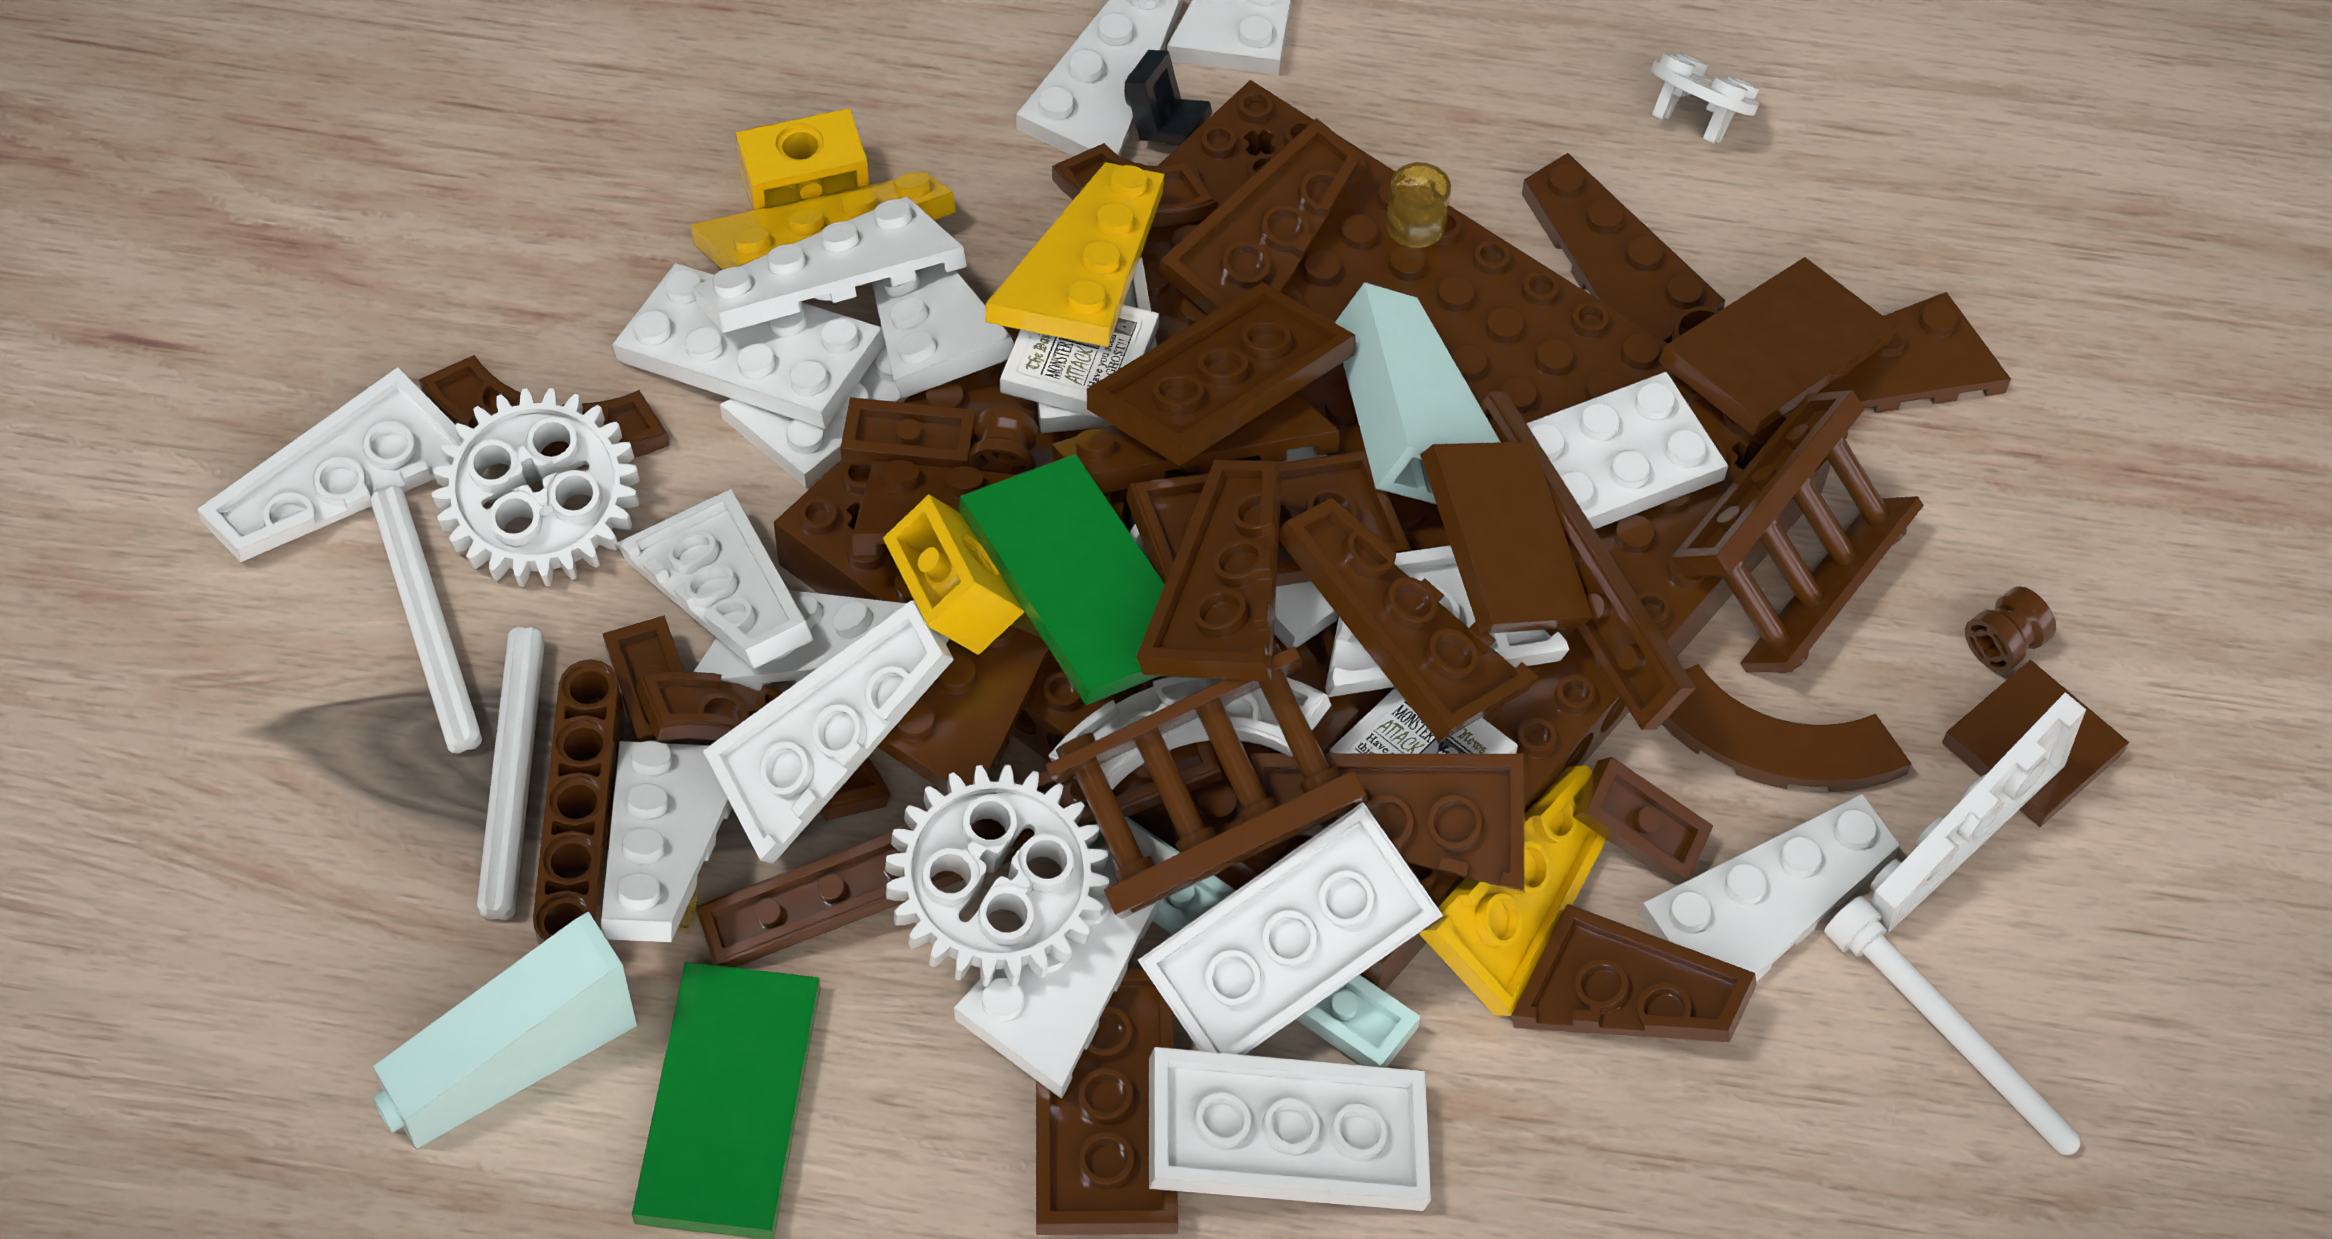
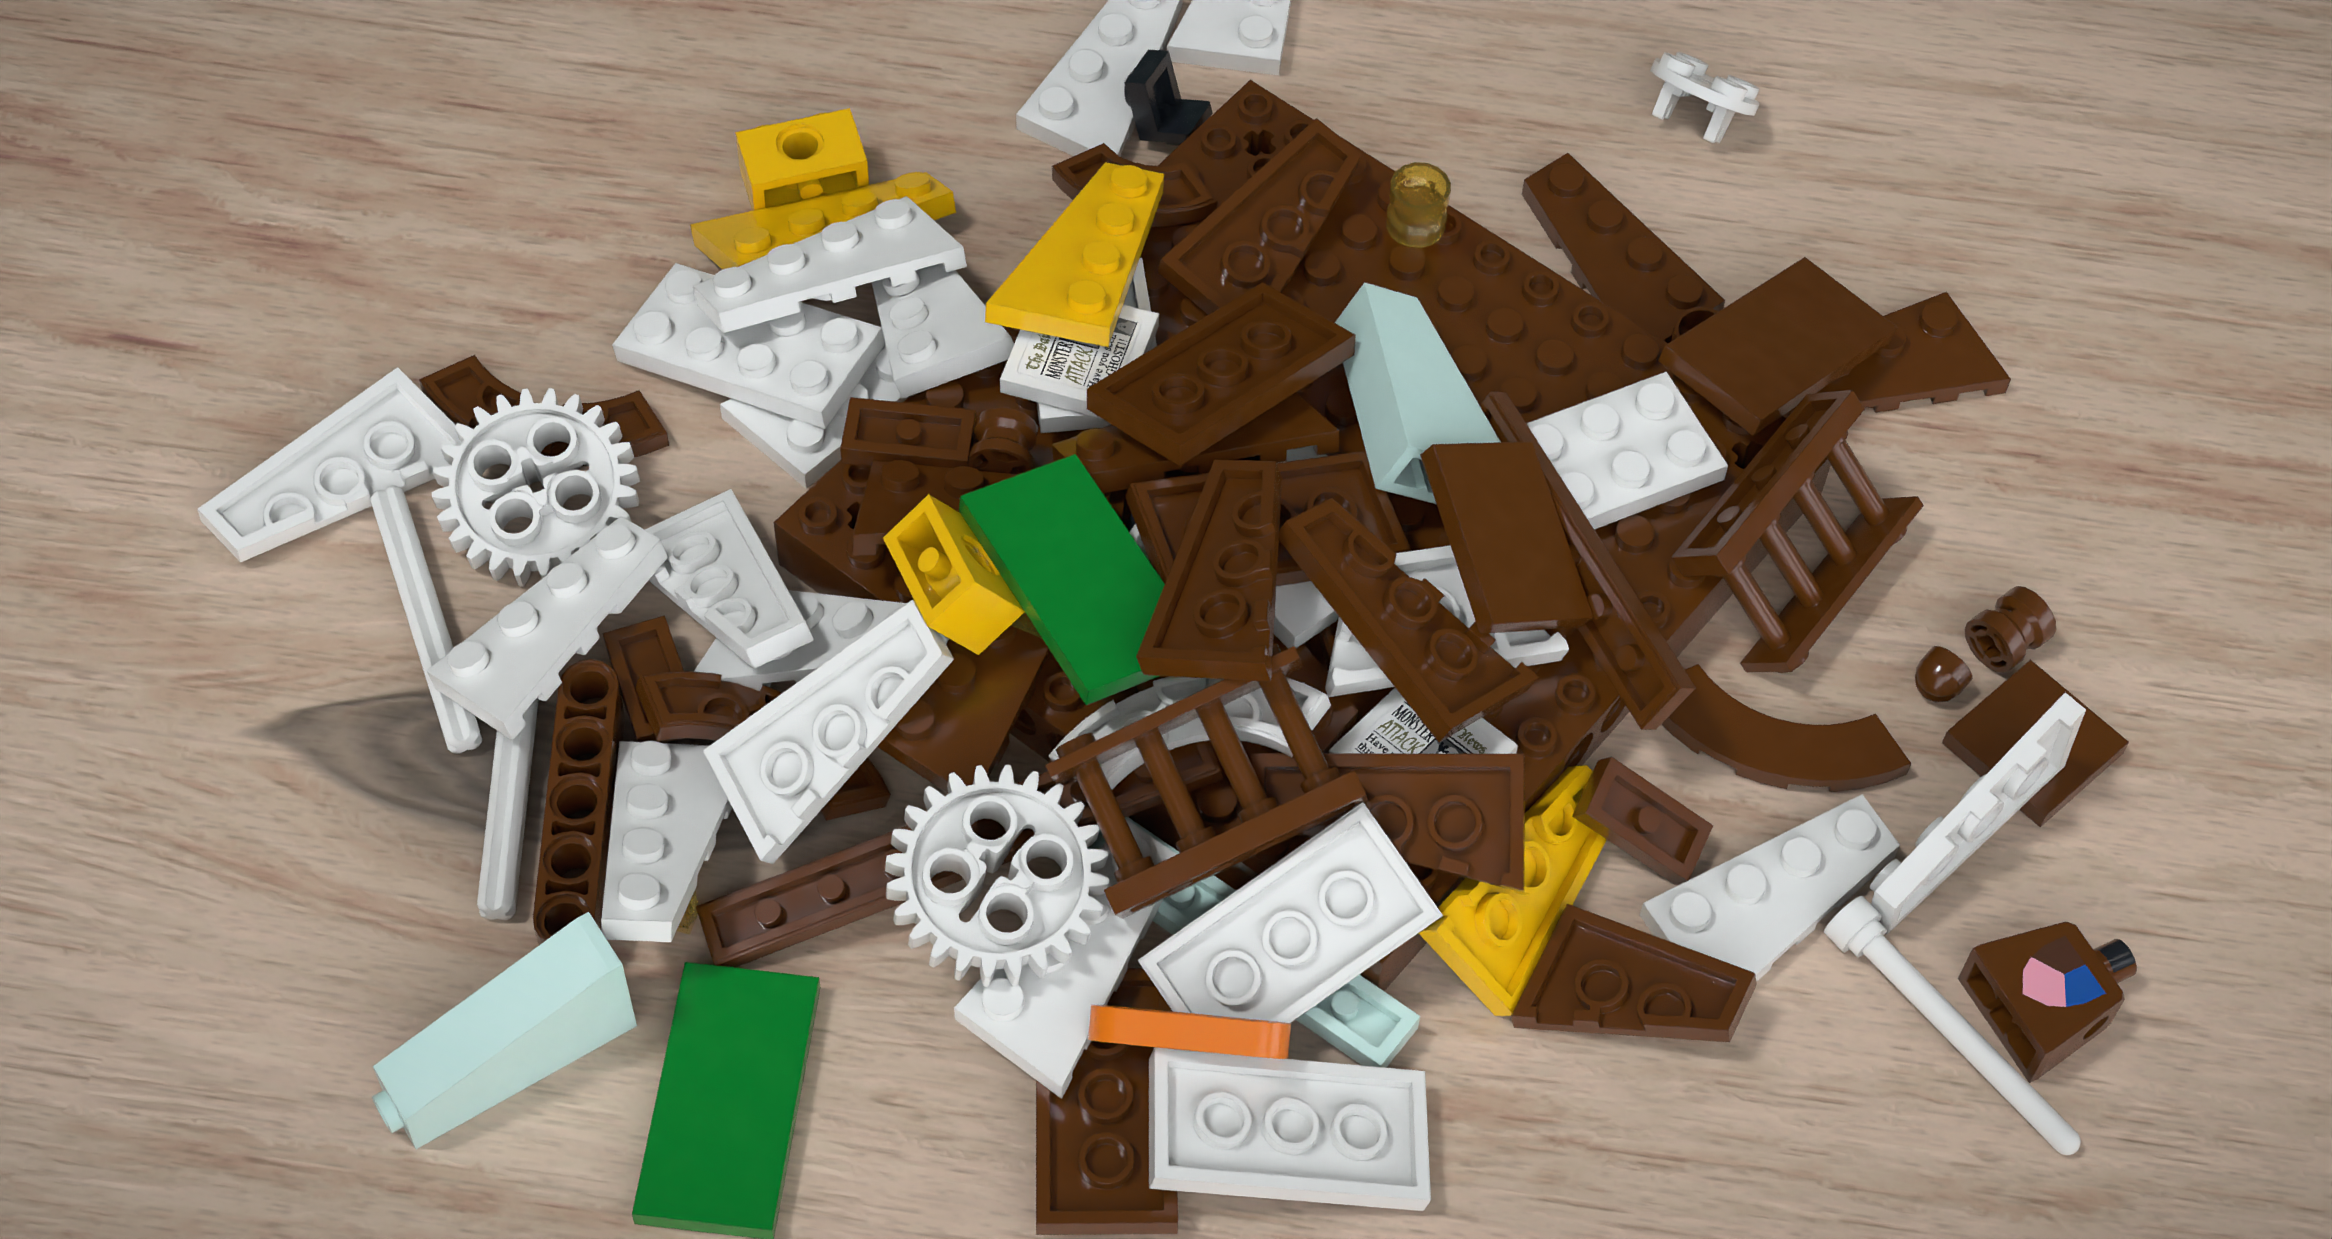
(532, 638): none -> white wing
(1189, 1031): none -> orange beam
(1941, 675): none -> reddish brown hinge
(2047, 992): none -> reddish brown torso

